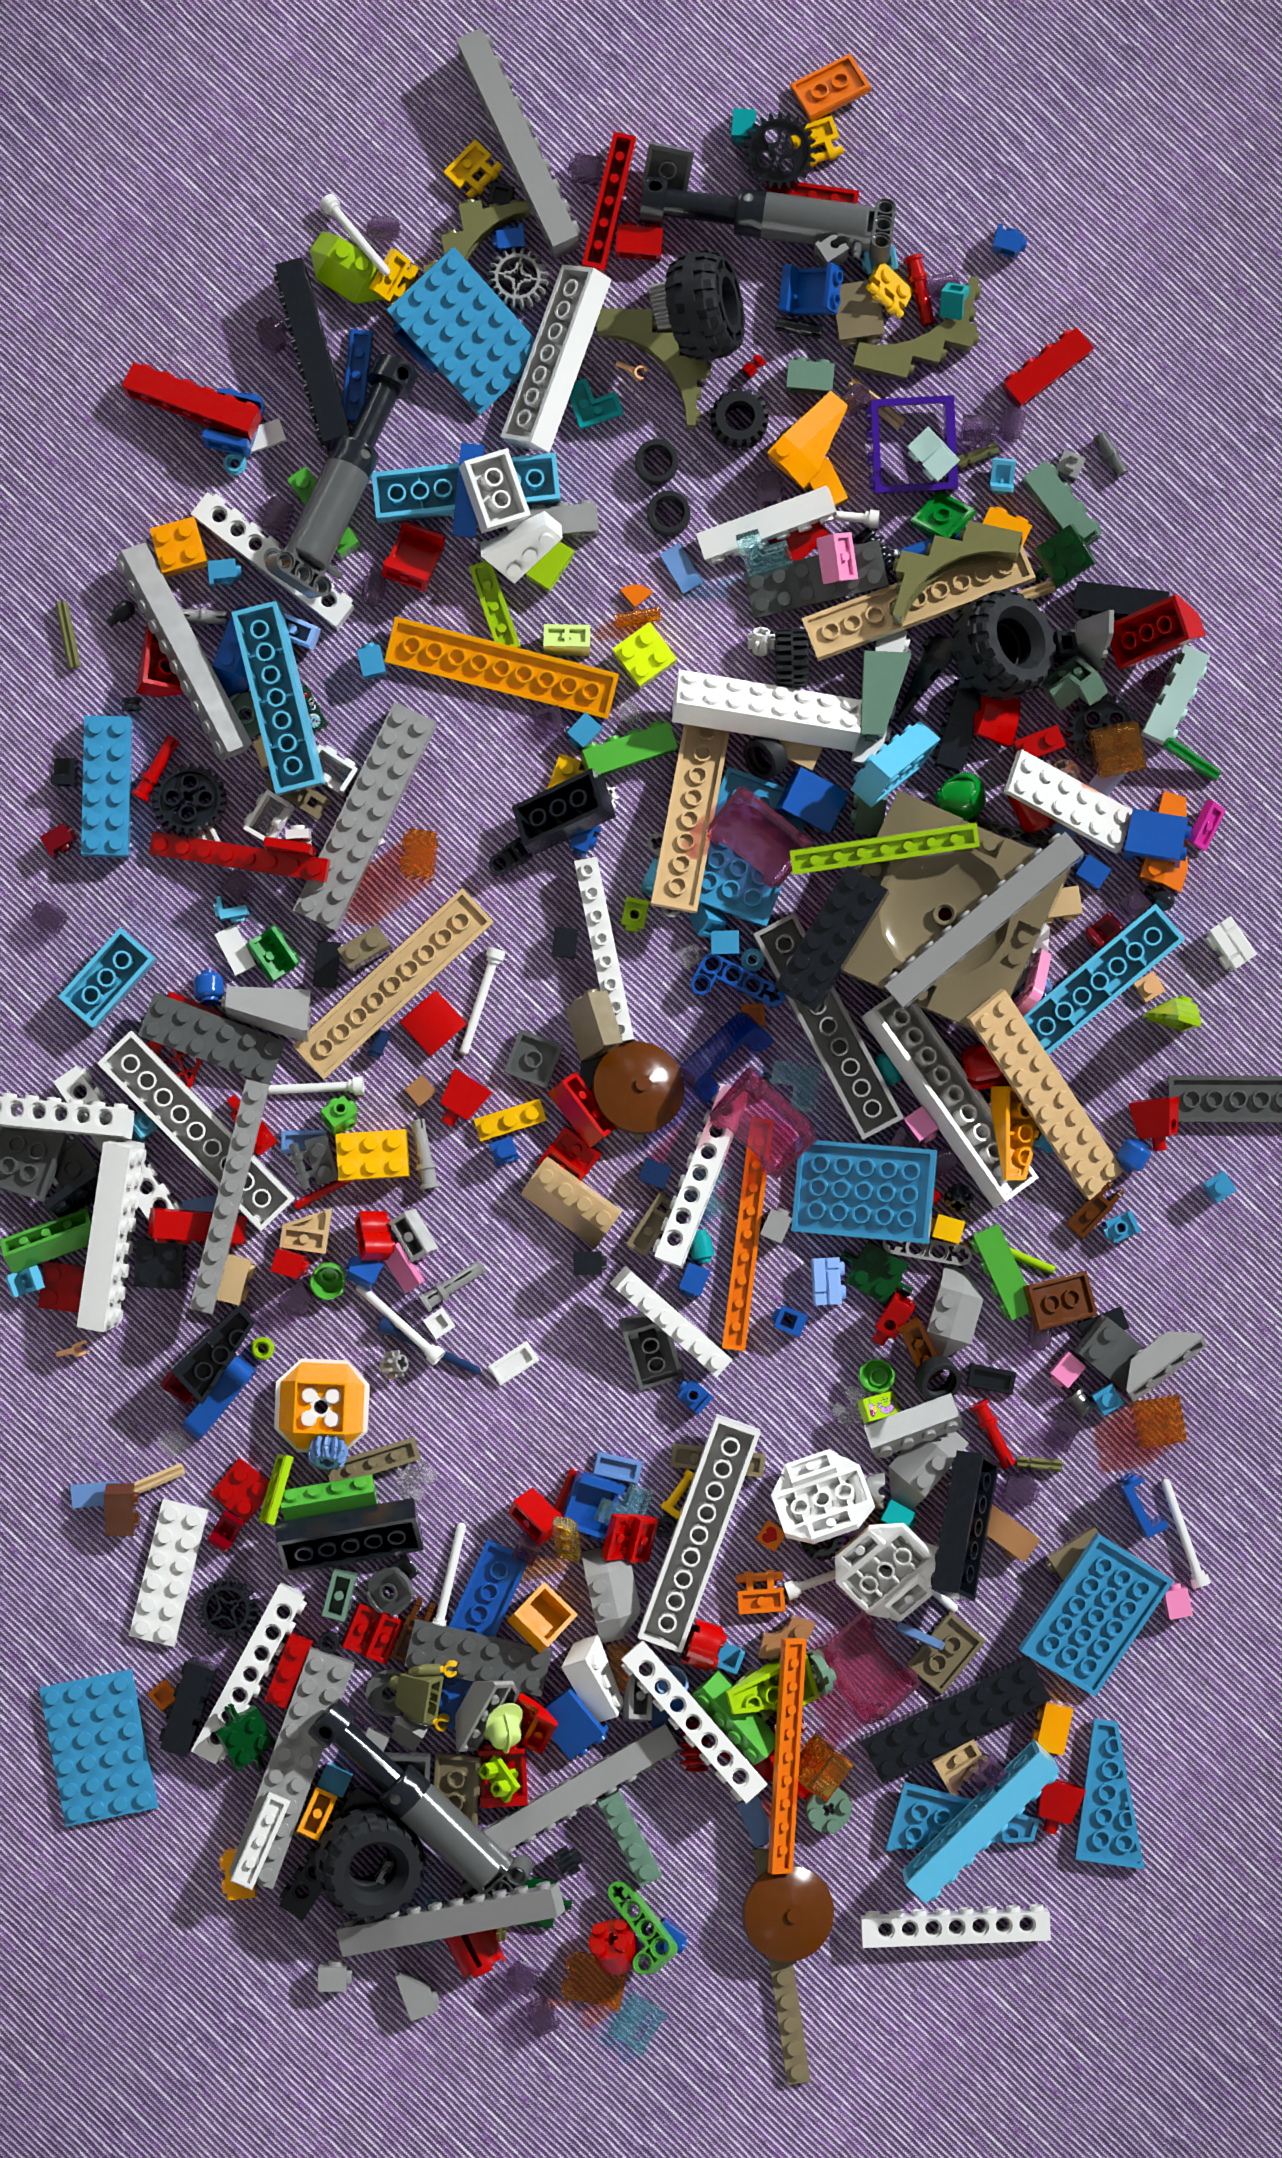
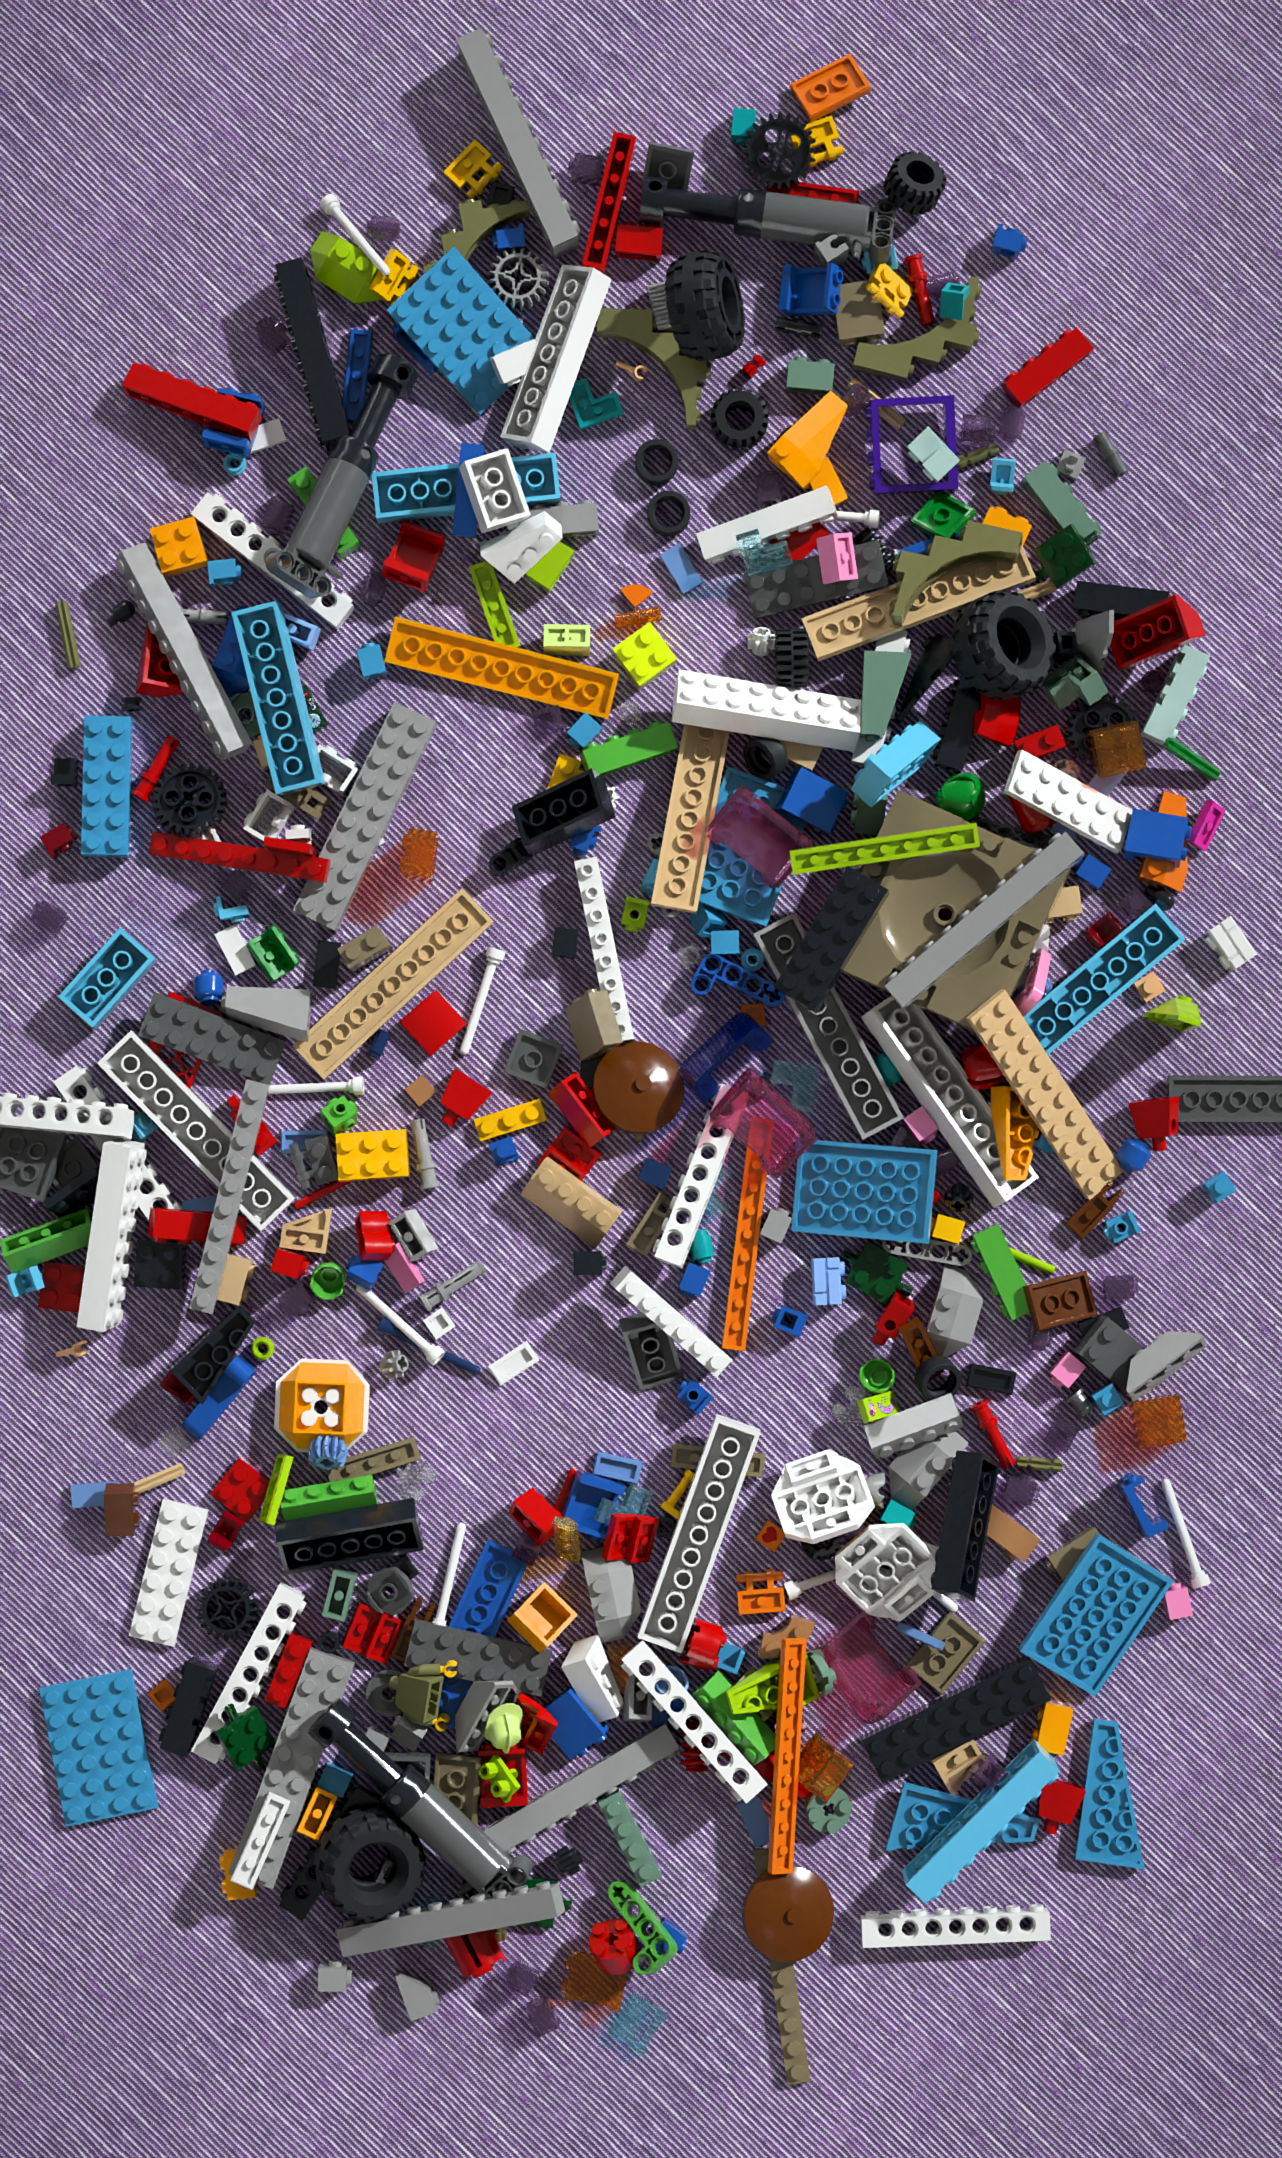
(513, 362): none -> white slope
(914, 183): none -> black tyre
(1119, 1286): none -> clear purple brick

